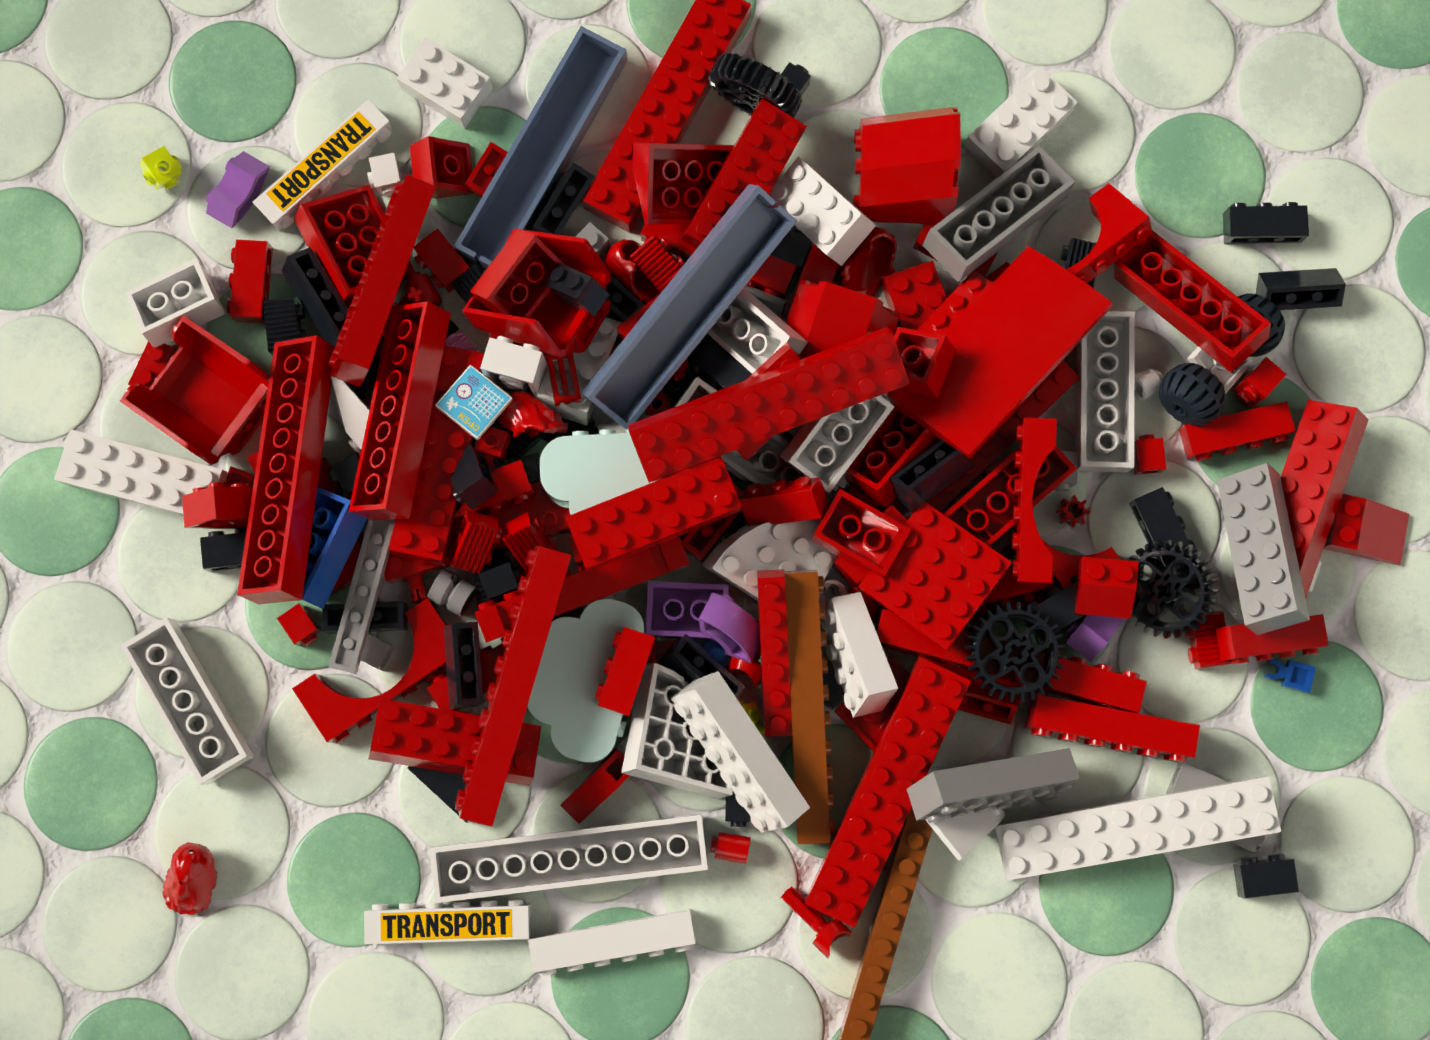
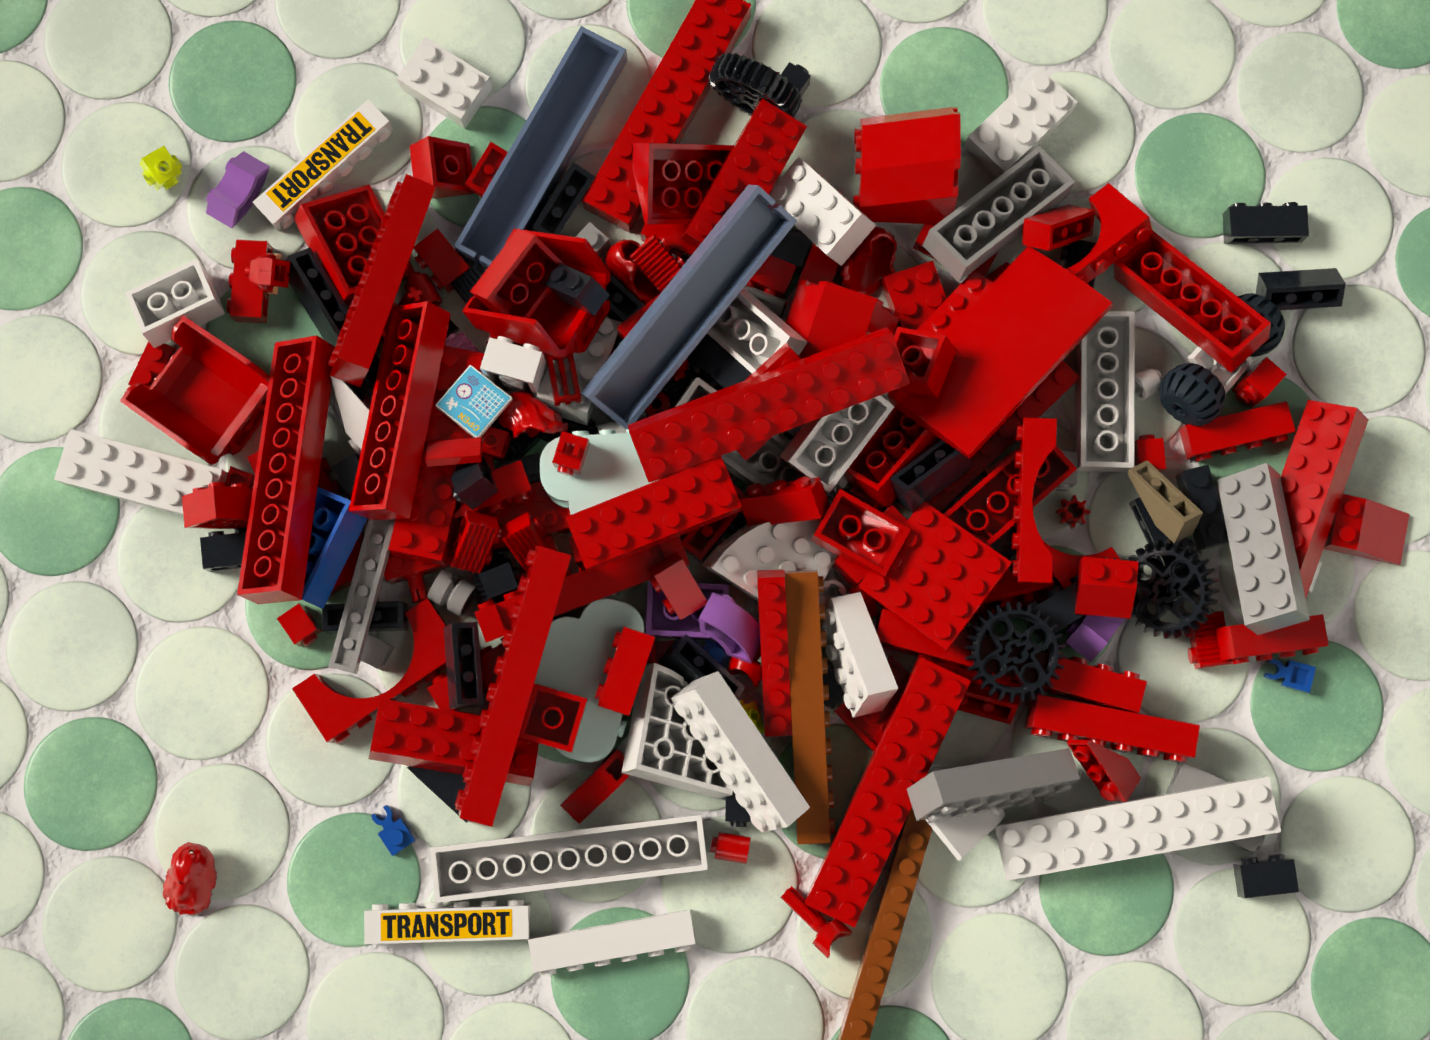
(187, 701): white brick -> none
(268, 272): none -> red piece
(283, 321): black brick -> none
(384, 173): white brick -> none
(395, 833): none -> blue plate
(454, 451): none -> red tile
(553, 717): none -> red brick
(570, 453): none -> red brick
(678, 586): none -> red brick
(1058, 227): none -> red brick
(1109, 771): none -> red slope
(1164, 502): none -> dark tan slope
(1200, 489): none -> black brick

